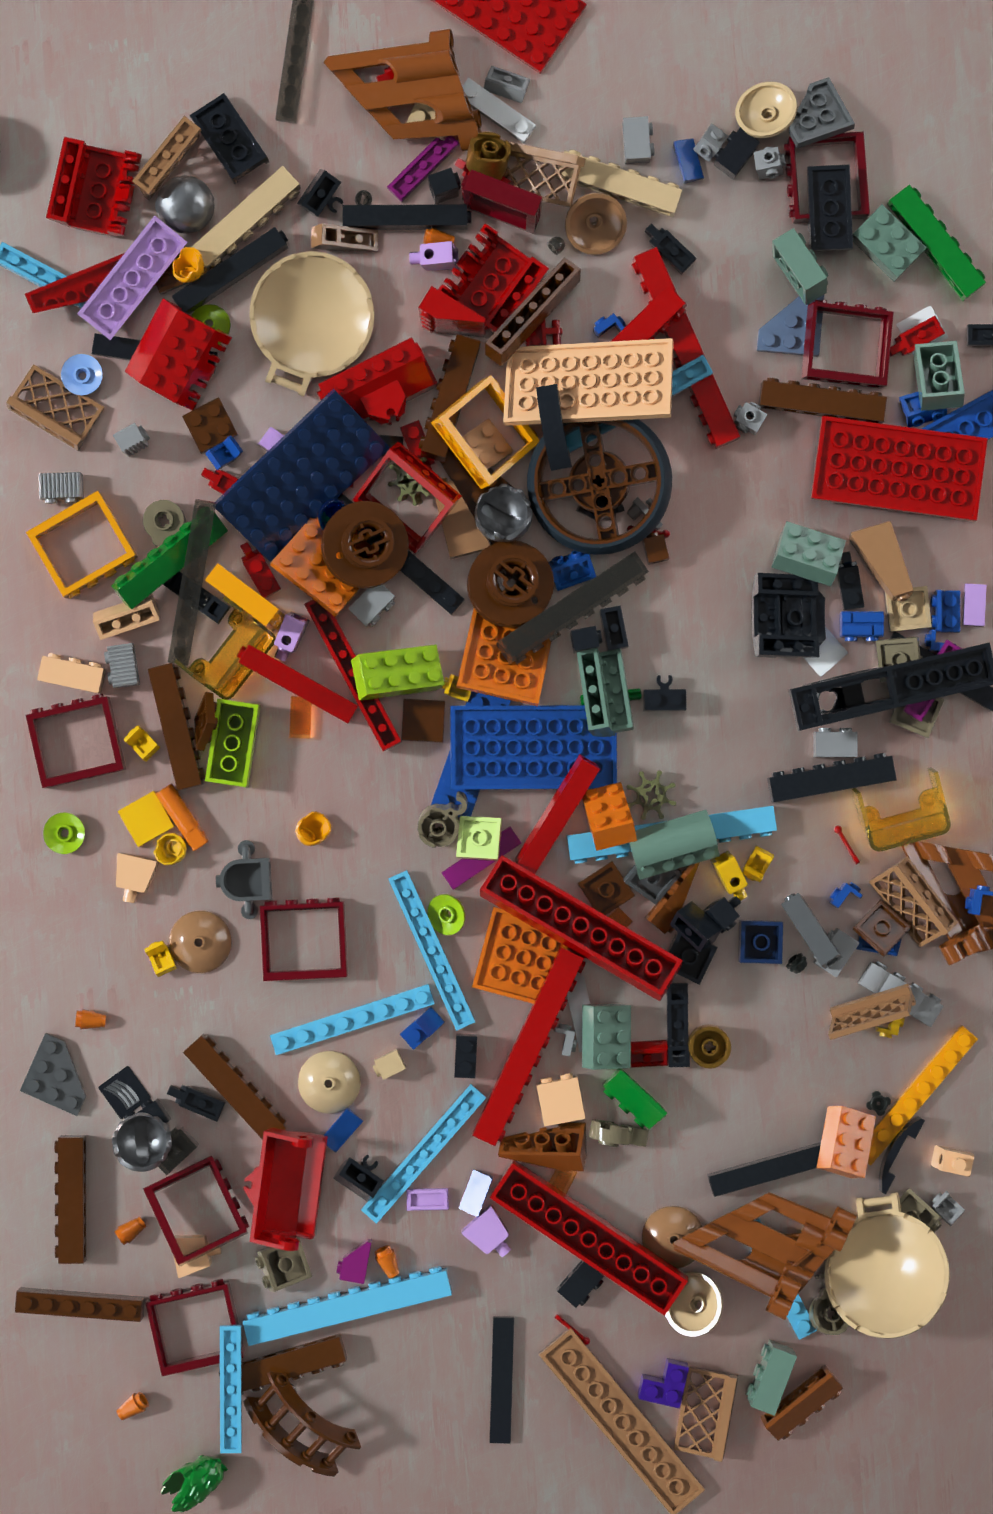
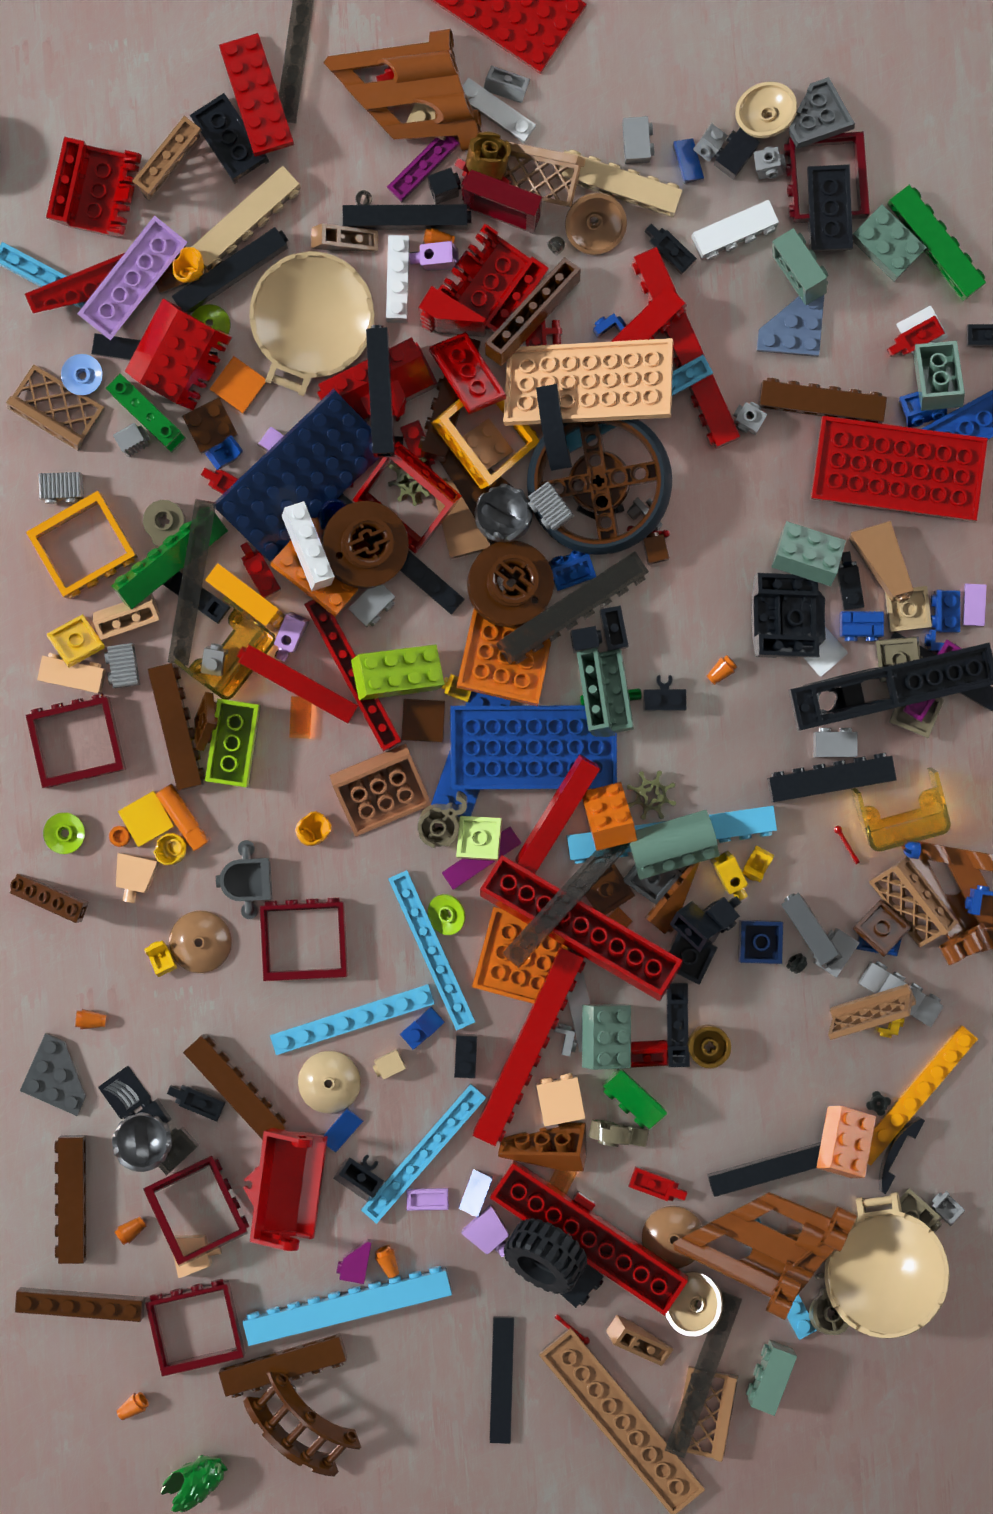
(49, 898): none -> reddish brown slope
(75, 640): none -> yellow plate
(119, 836): none -> orange tile
(142, 743): yellow bracket -> none
(145, 413): none -> green fence
(185, 204): flat silver piece -> none
(213, 660): none -> light grey bracket
(230, 1389): medium azure plate -> none
(238, 385): none -> orange tile
(256, 95): none -> red plate
(282, 1267): dark tan plate -> none
(308, 546): none -> white brick
(320, 193): black brick -> none
(380, 391): none -> black brick
(380, 790): none -> nougat slope
(397, 279): none -> white brick
(467, 373): none -> red tile
(545, 1256): none -> black tyre
(550, 506): none -> light grey brick
(562, 904): none -> clear smoke plate
(584, 1201): none -> red tile
(638, 1340): none -> medium nougat slope
(656, 1185): none -> red hinge
(668, 1389): dark purple brick -> none
(702, 1378): none -> clear smoke plate
(722, 669): none -> orange cone
(735, 229): none -> white brick
(802, 1402): dark orange slope -> none
(839, 895): blue bracket -> none
(859, 311): dark red window -> none
(913, 850): none -> blue hinge
(952, 1160): light nougat torso -> none

